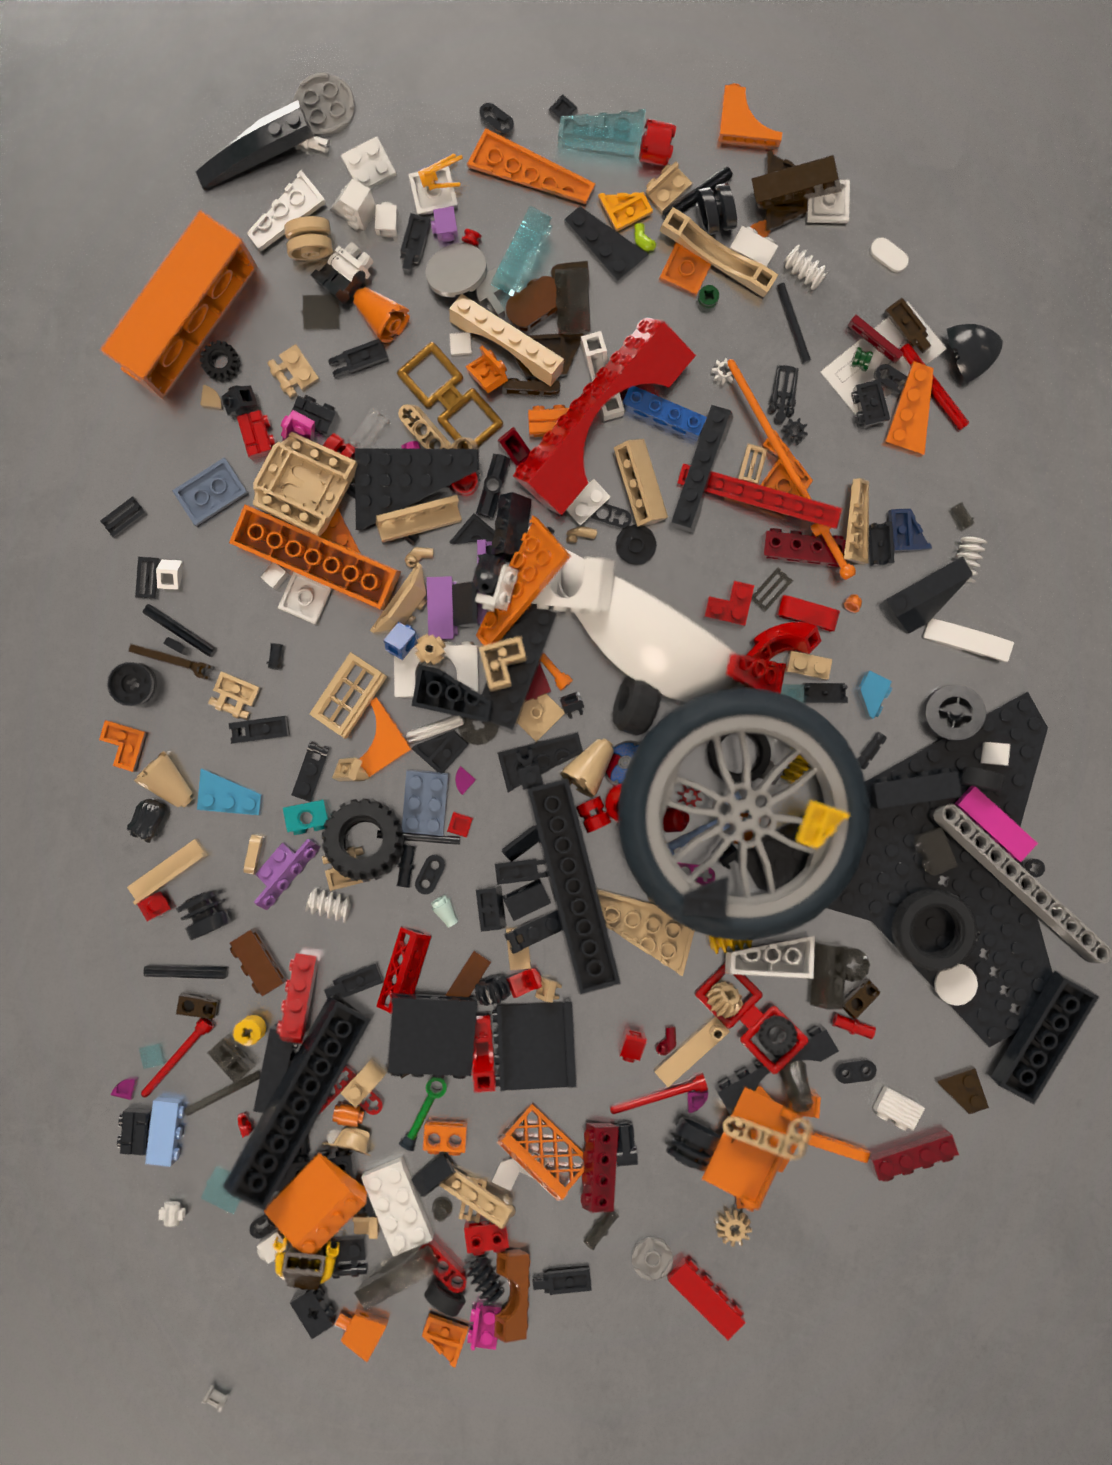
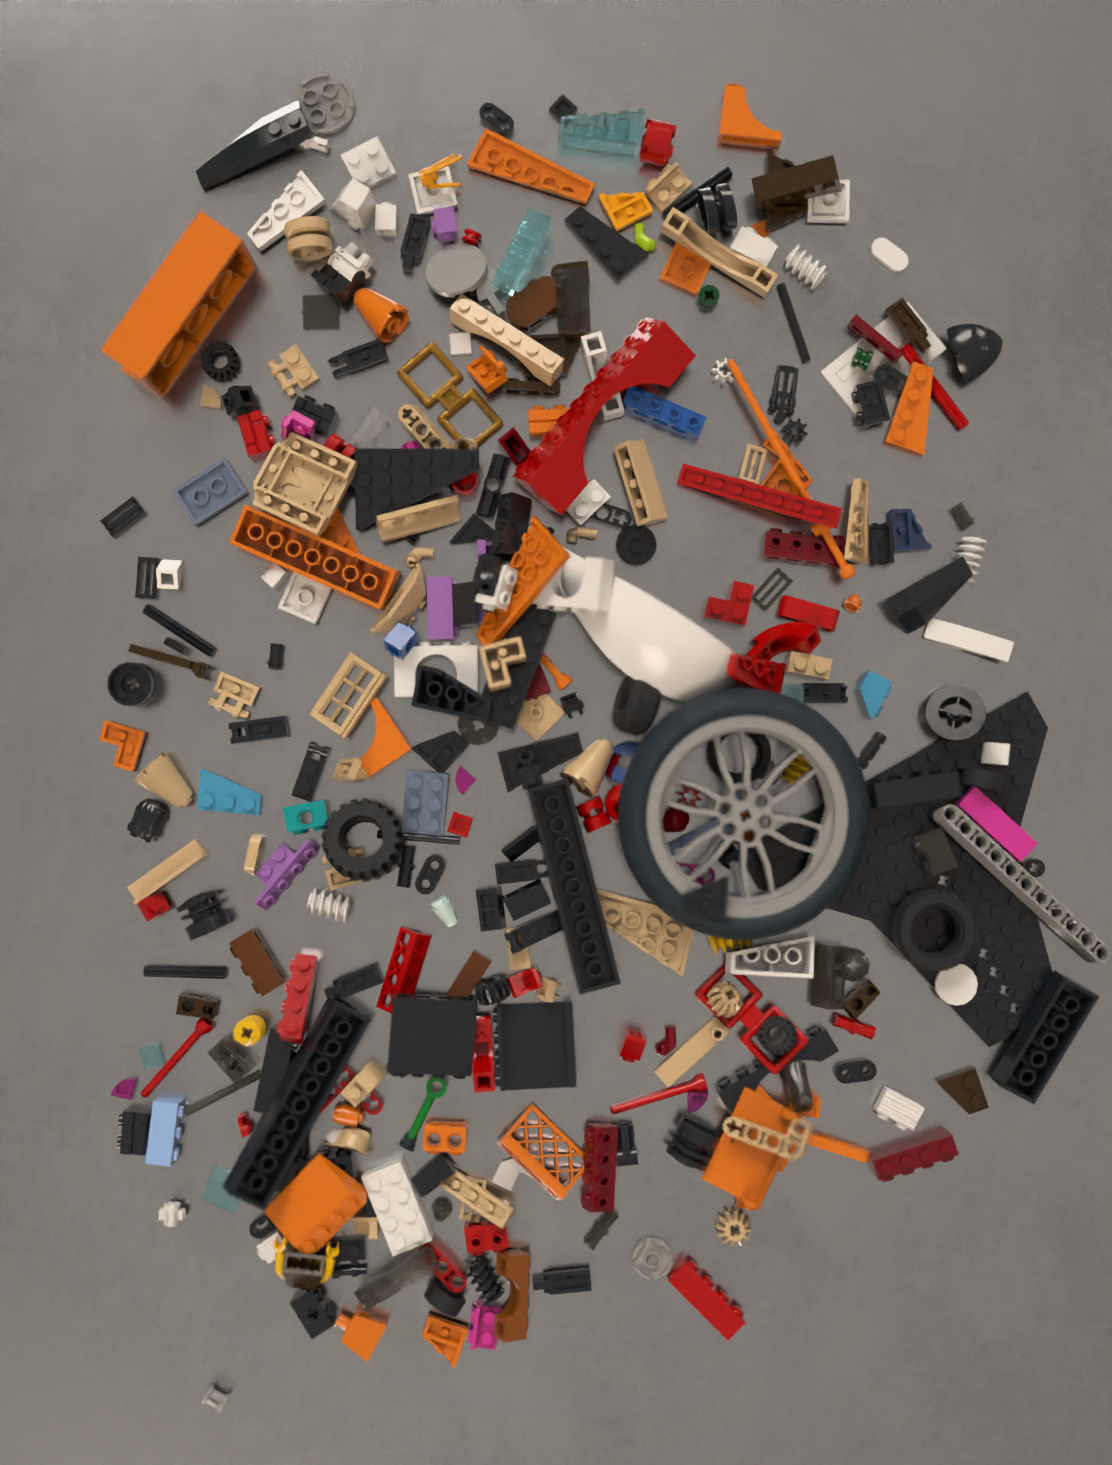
(434, 729): white axle -> none
(437, 653): tan brick -> none
(696, 482): black arch -> none
(819, 823): yellow wing -> none

